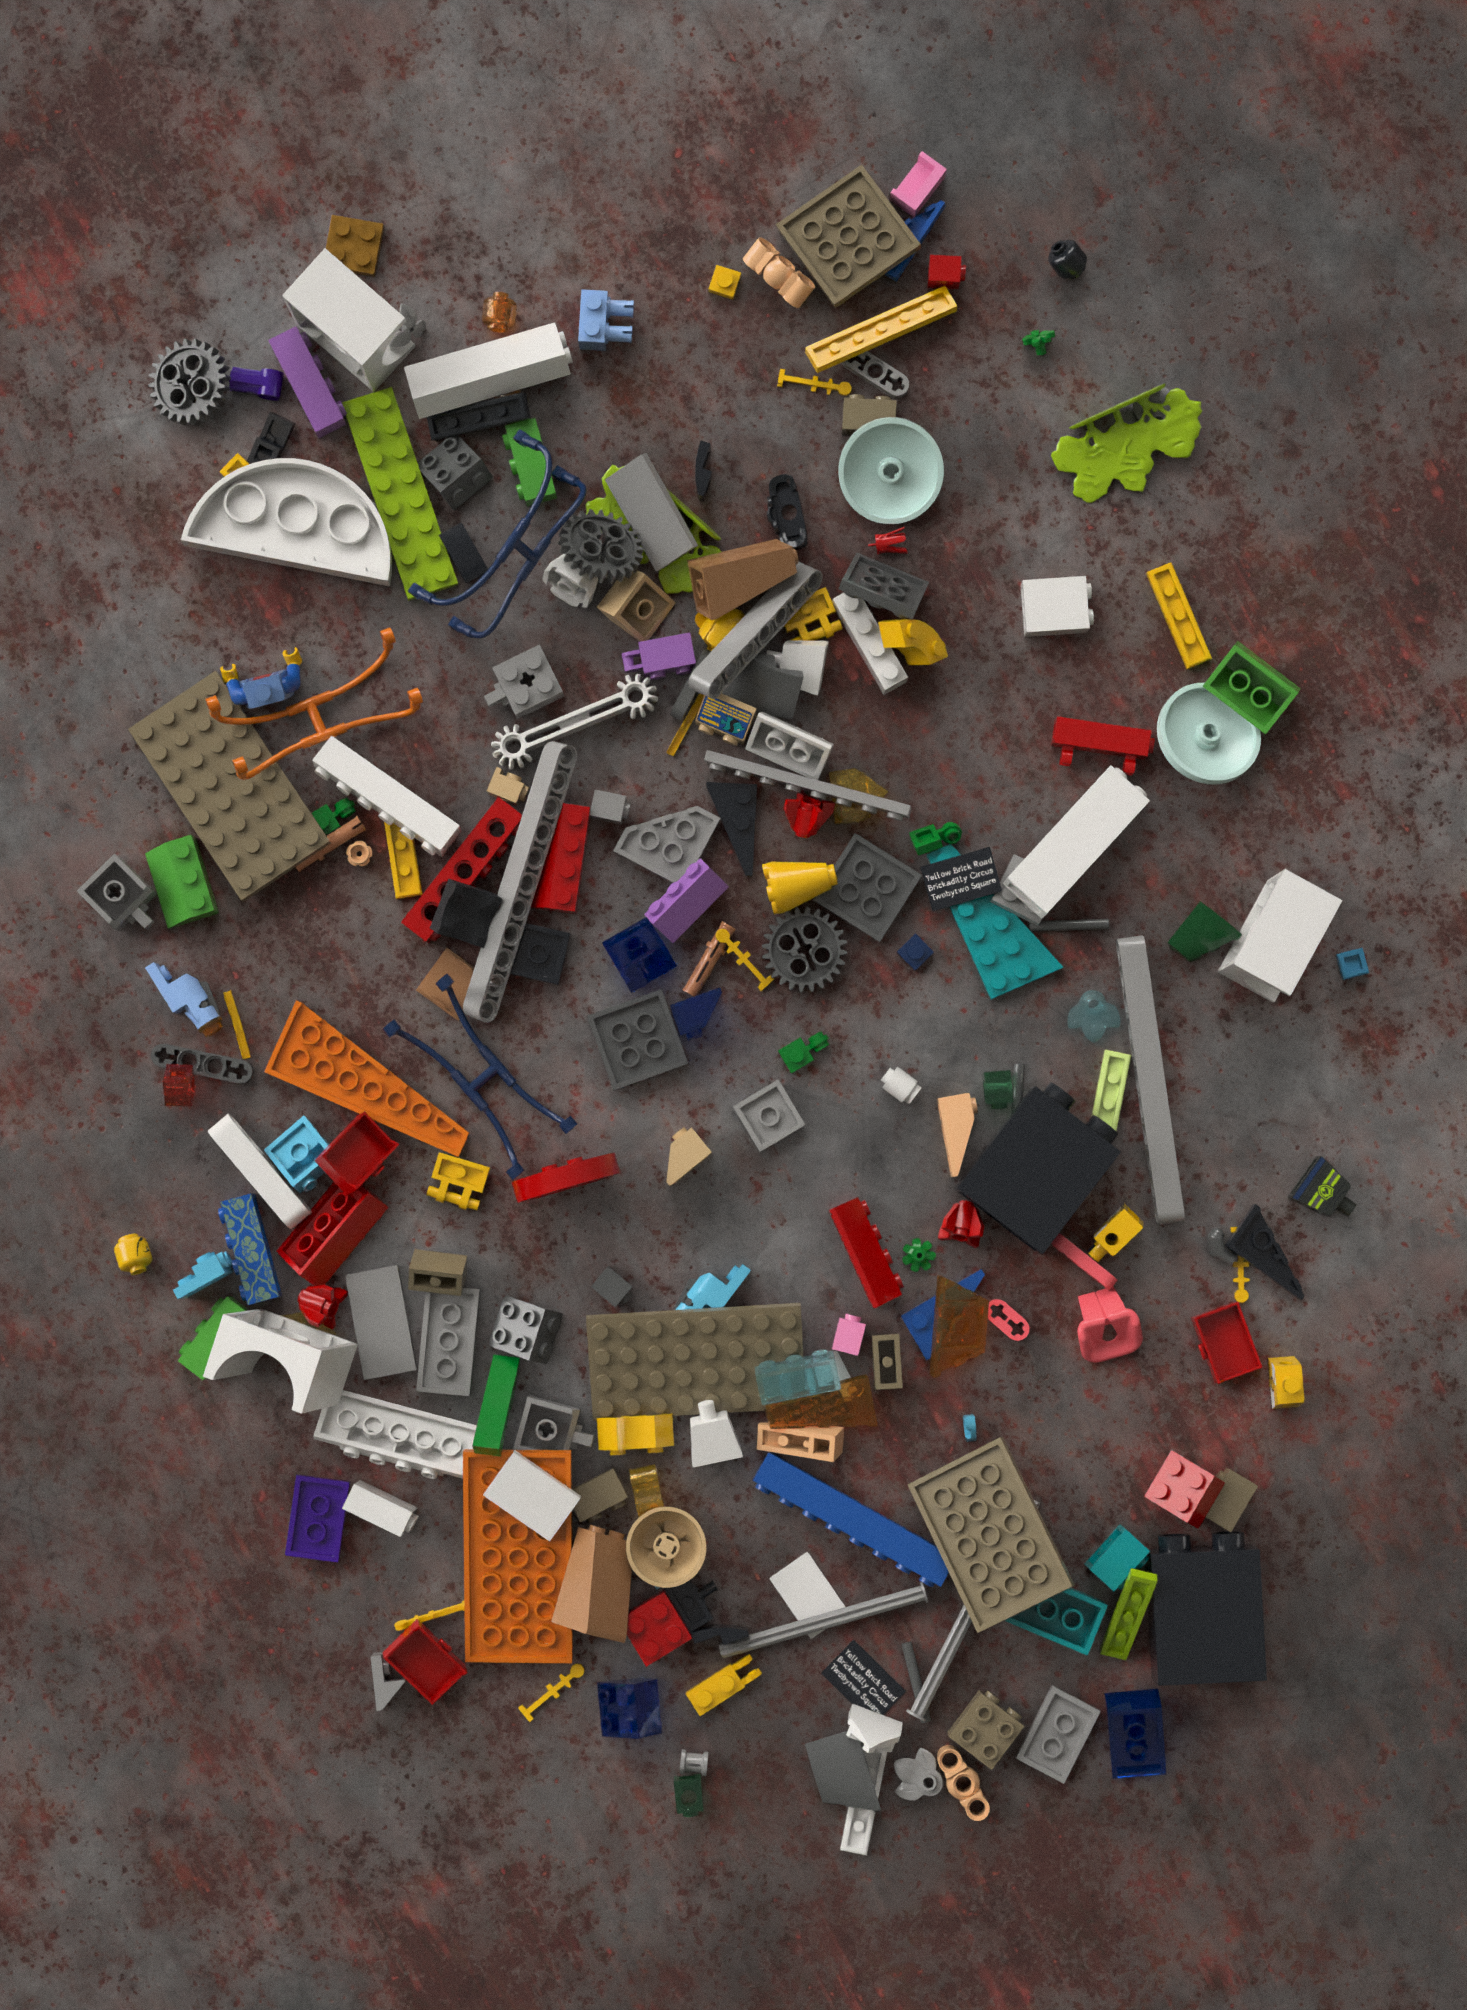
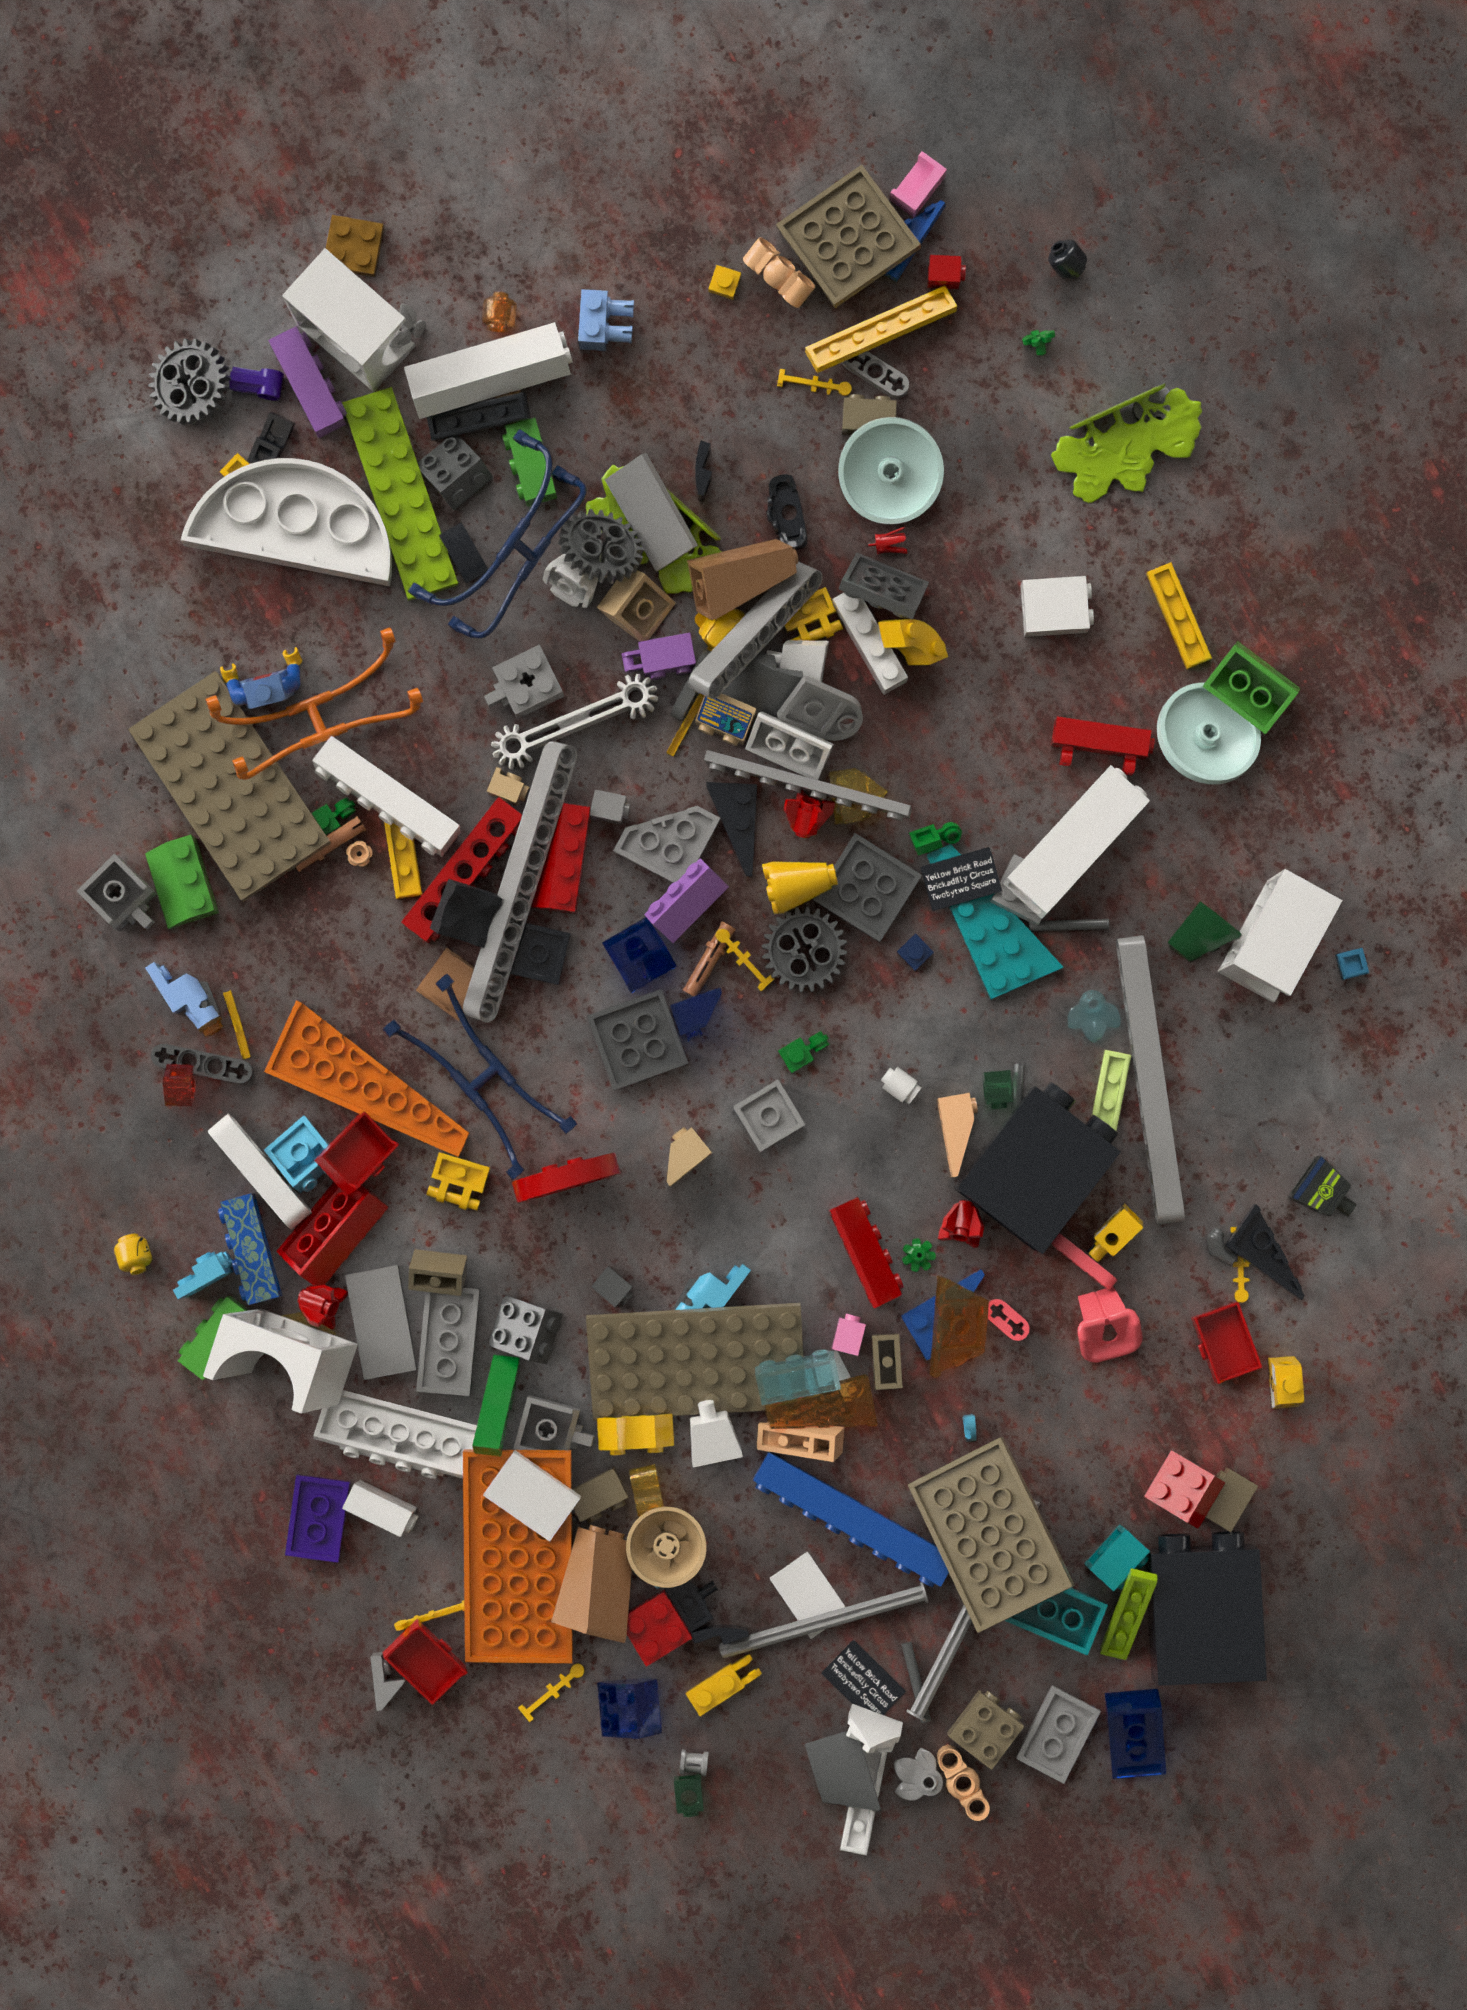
(821, 709): none -> light grey plate

